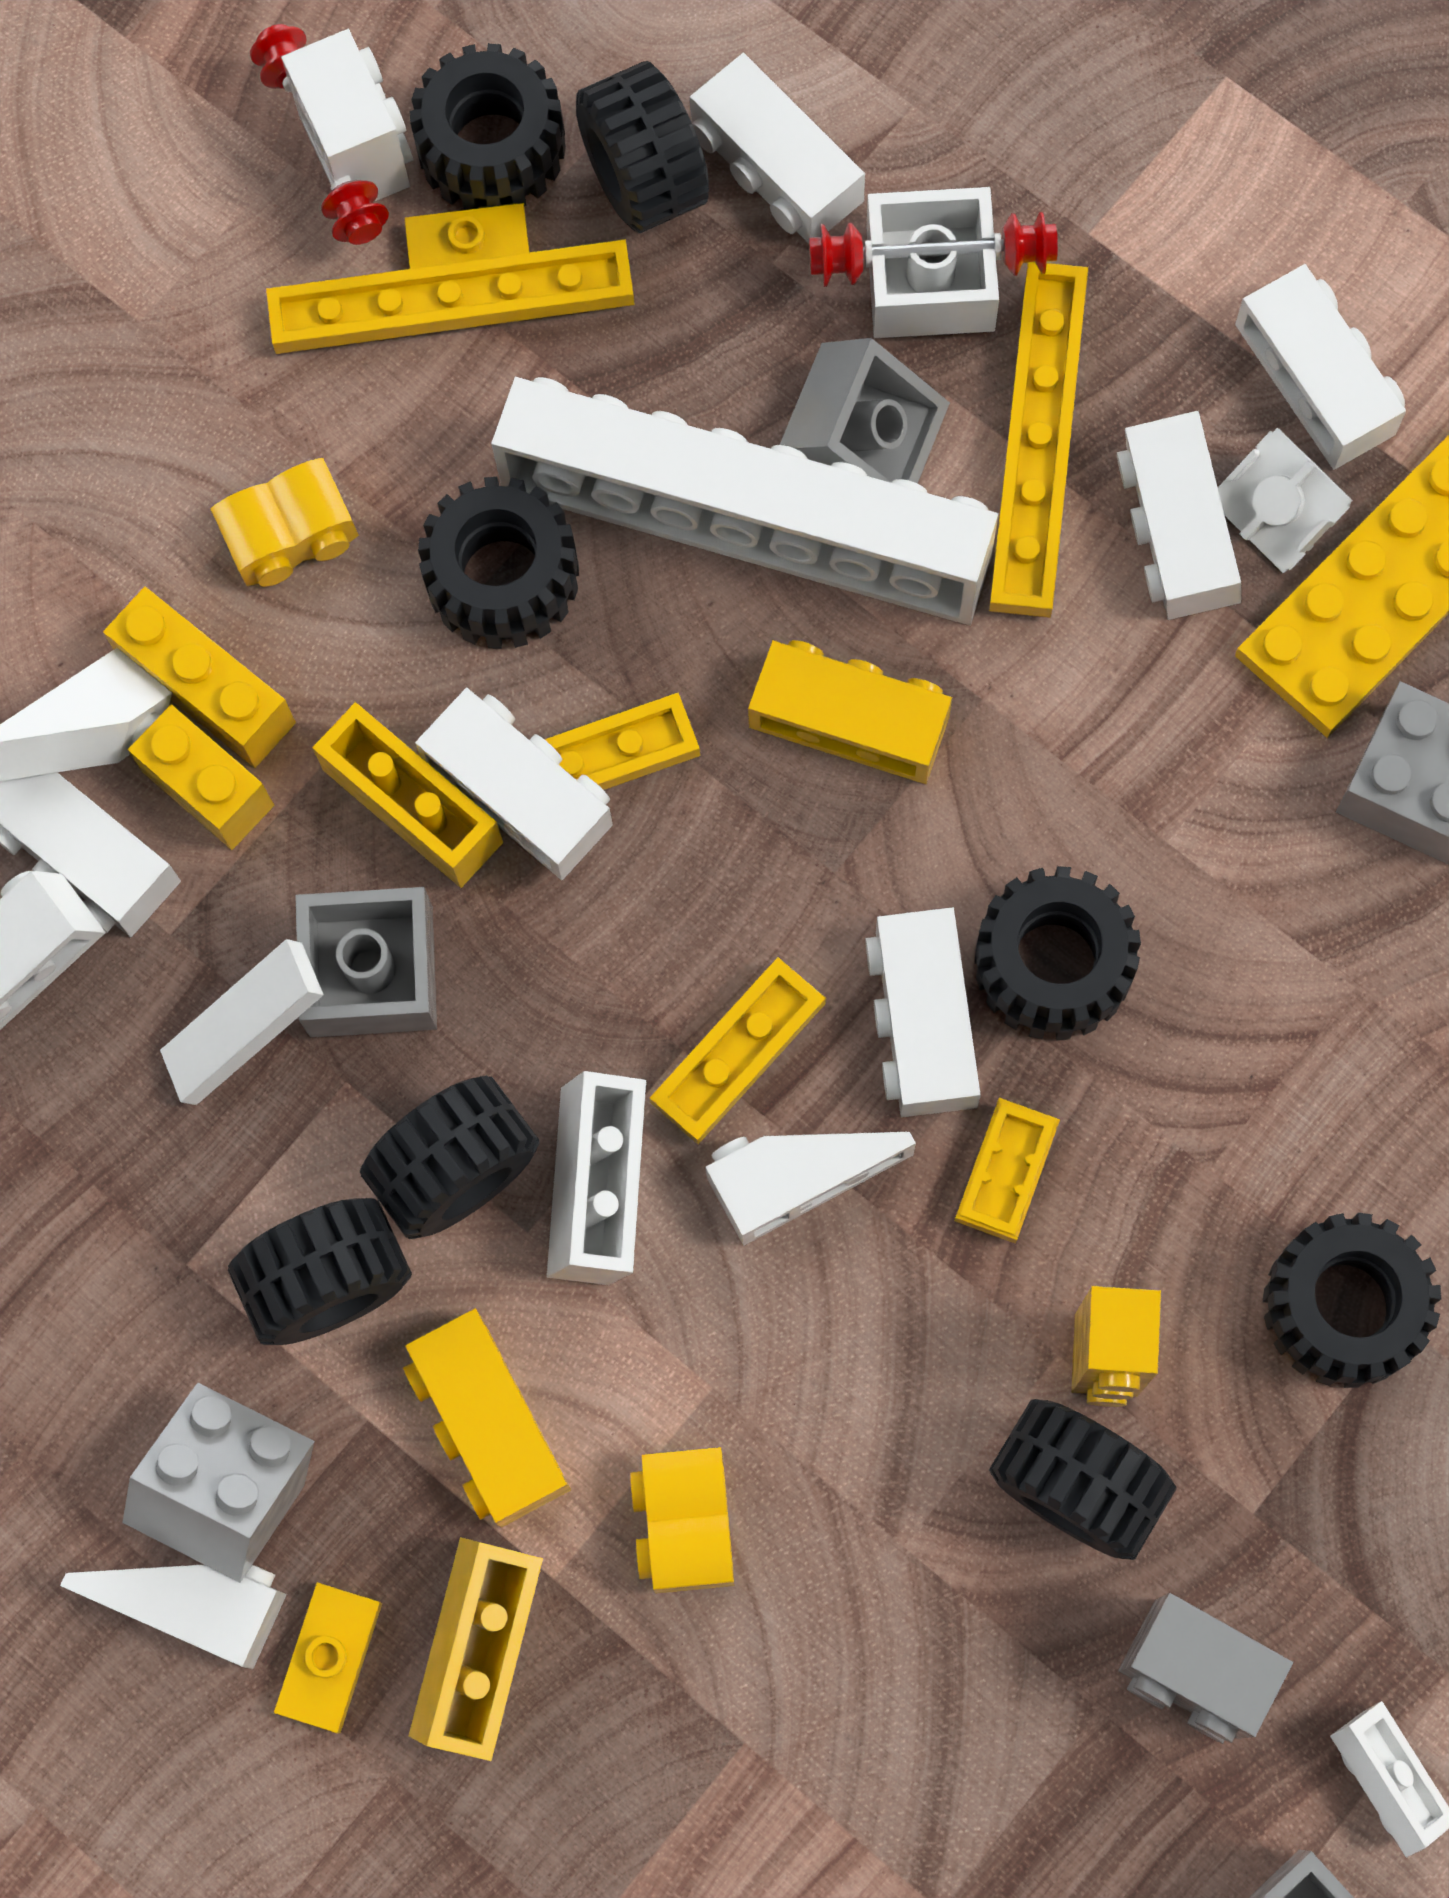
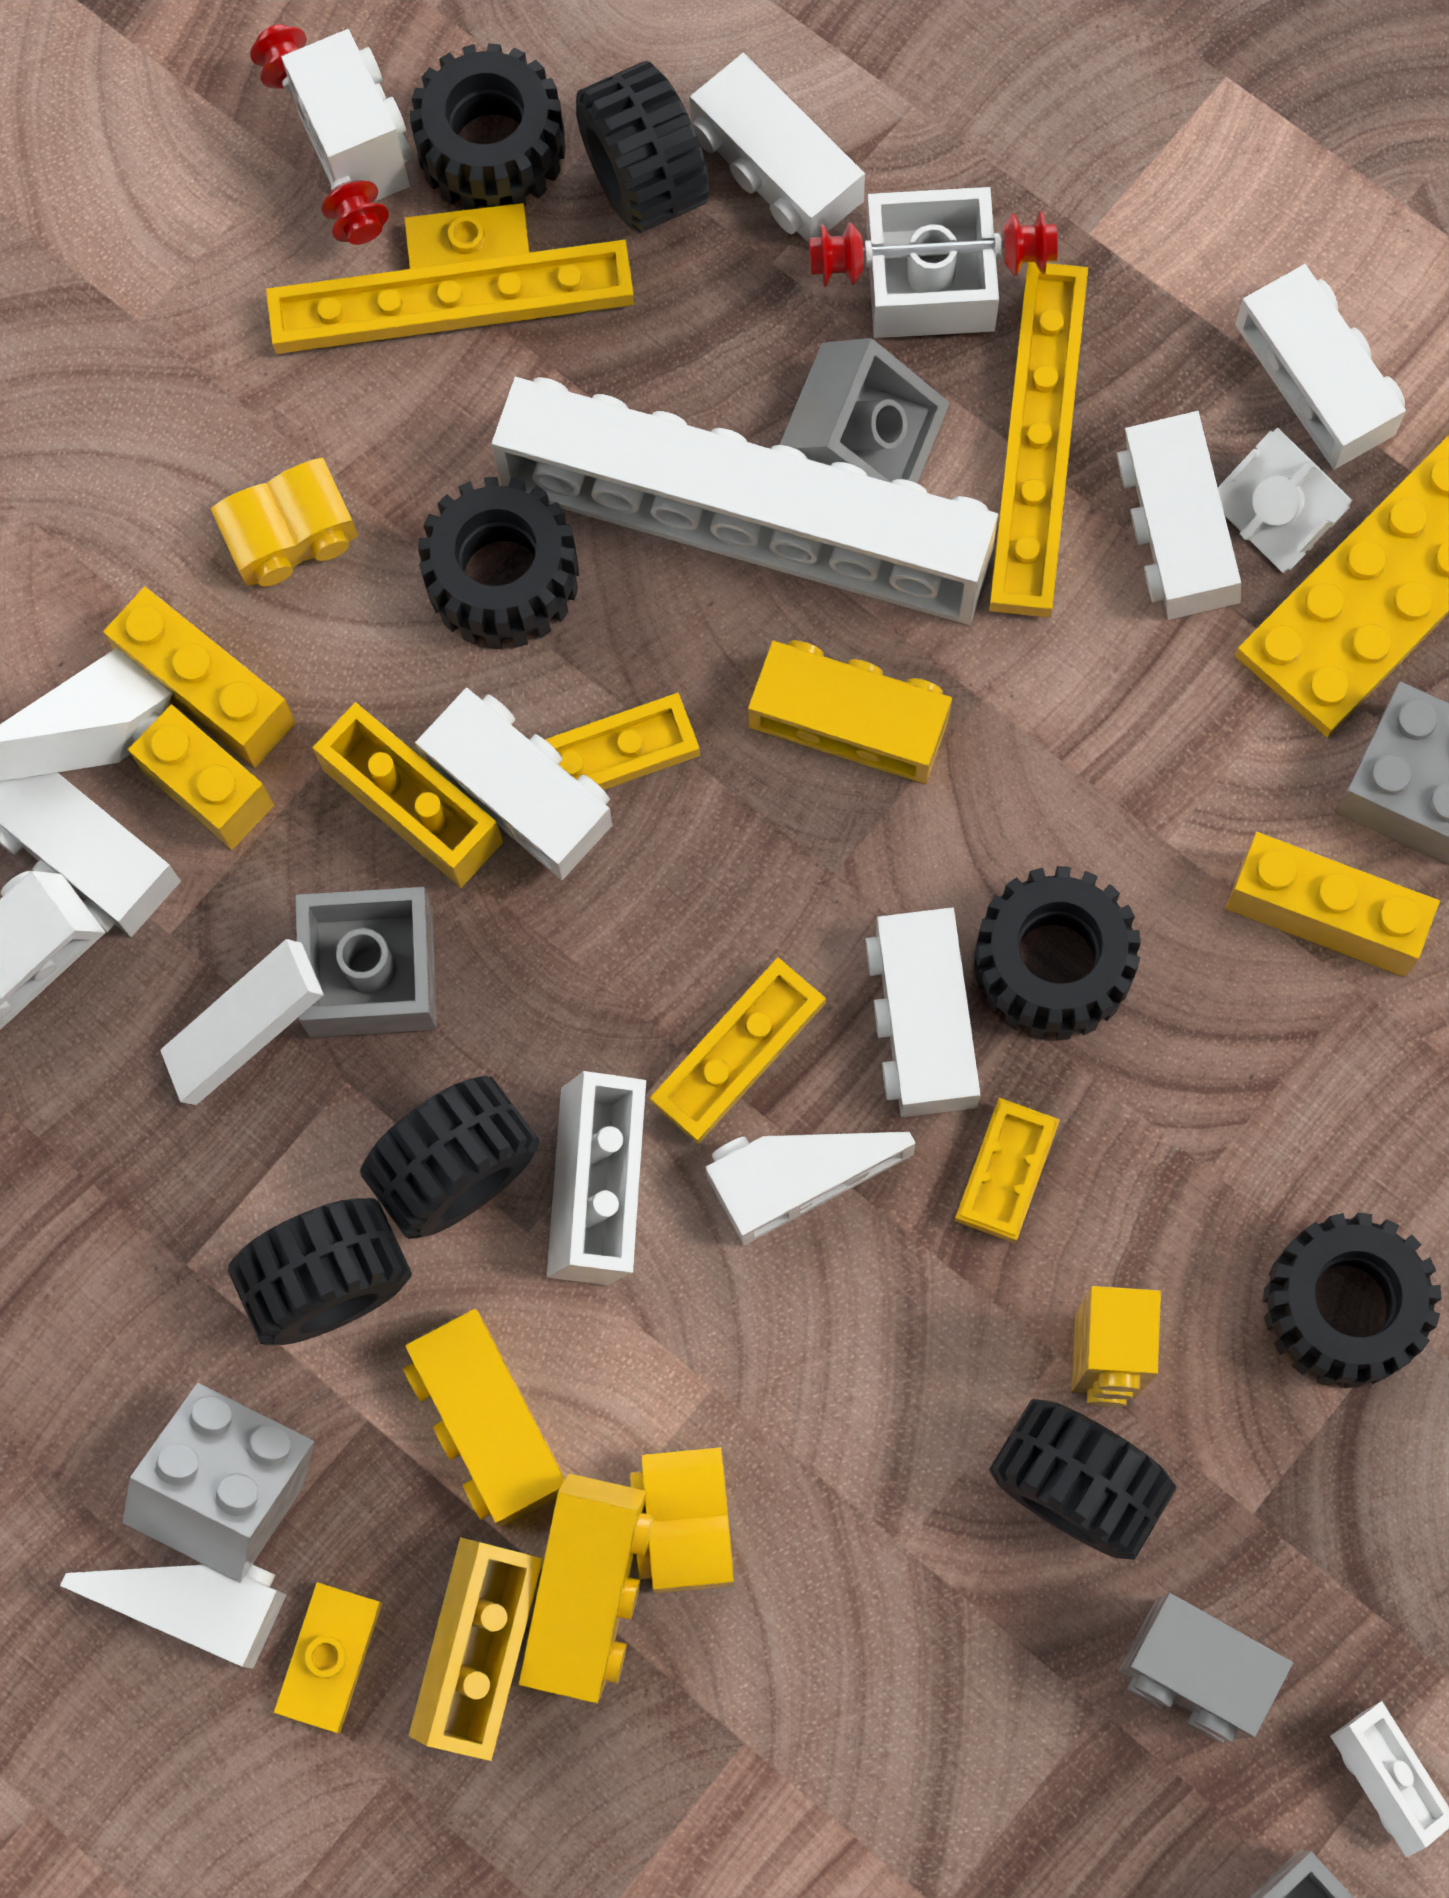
(586, 1588): none -> yellow brick
(1332, 904): none -> yellow brick

